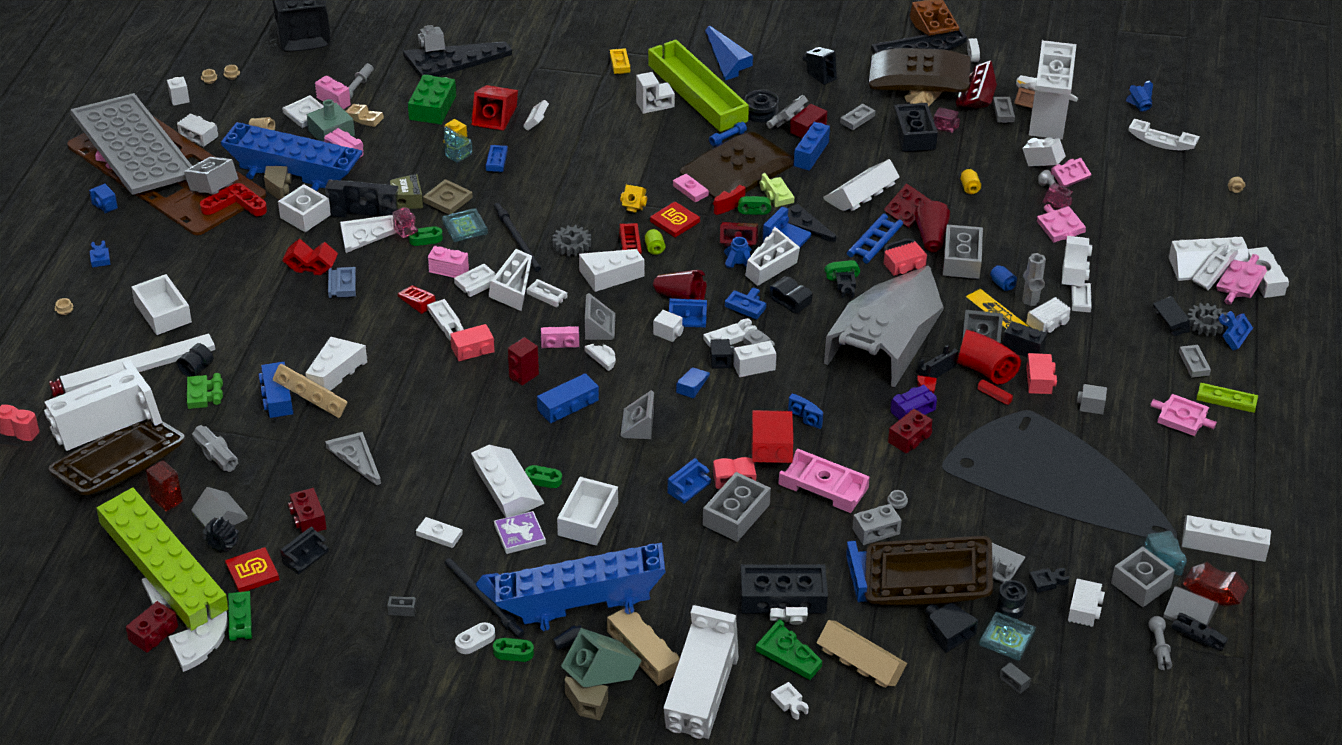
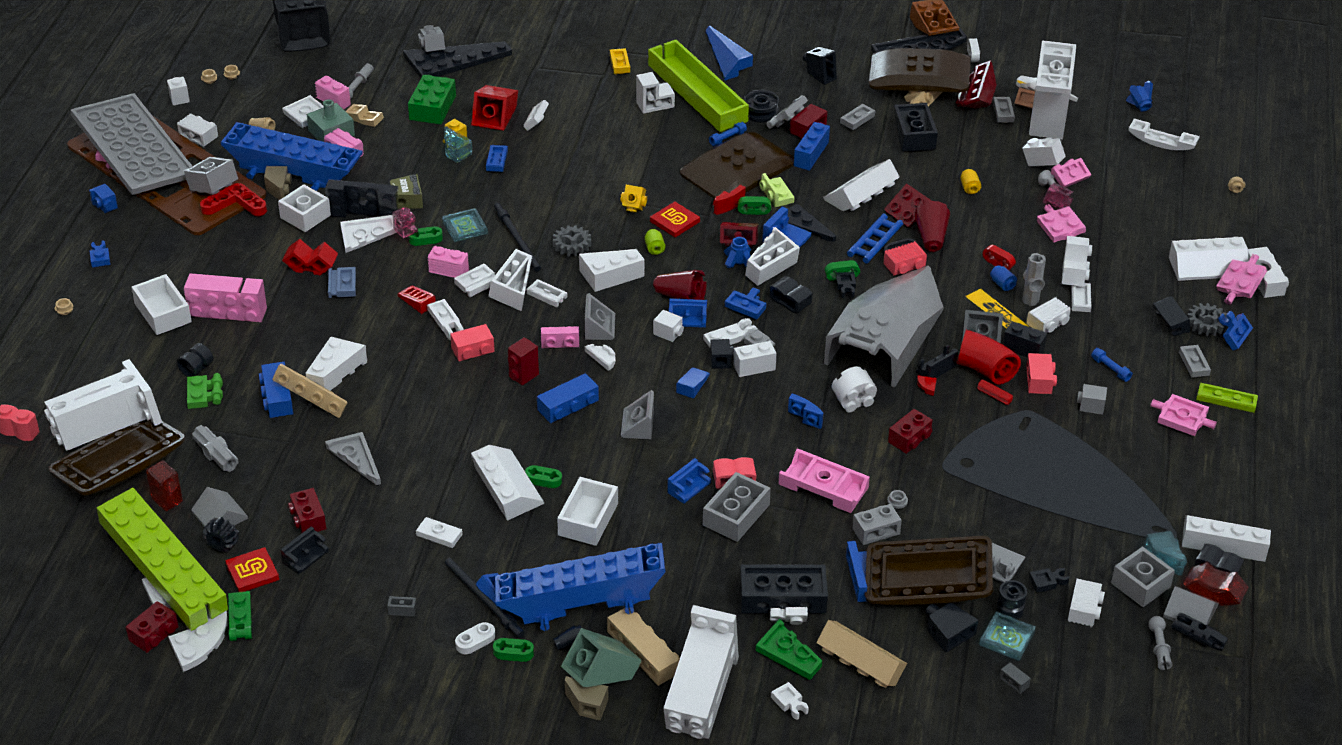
(56, 387): dark red bush -> none
(141, 361): white tile -> none
(220, 297): none -> bright pink piece
(447, 197): dark tan plate -> none
(519, 532): tile -> none
(629, 229): red slope -> none
(690, 187): bright pink plate -> none
(772, 436): red slope -> none
(854, 389): none -> white brick
(916, 398): dark purple brick -> none
(946, 120): clear pink brick -> none
(963, 251): light grey brick -> none
(999, 257): none -> red beam
(1122, 372): none -> blue bar
(1214, 266): white hinge -> none
(1219, 559): none -> black brick

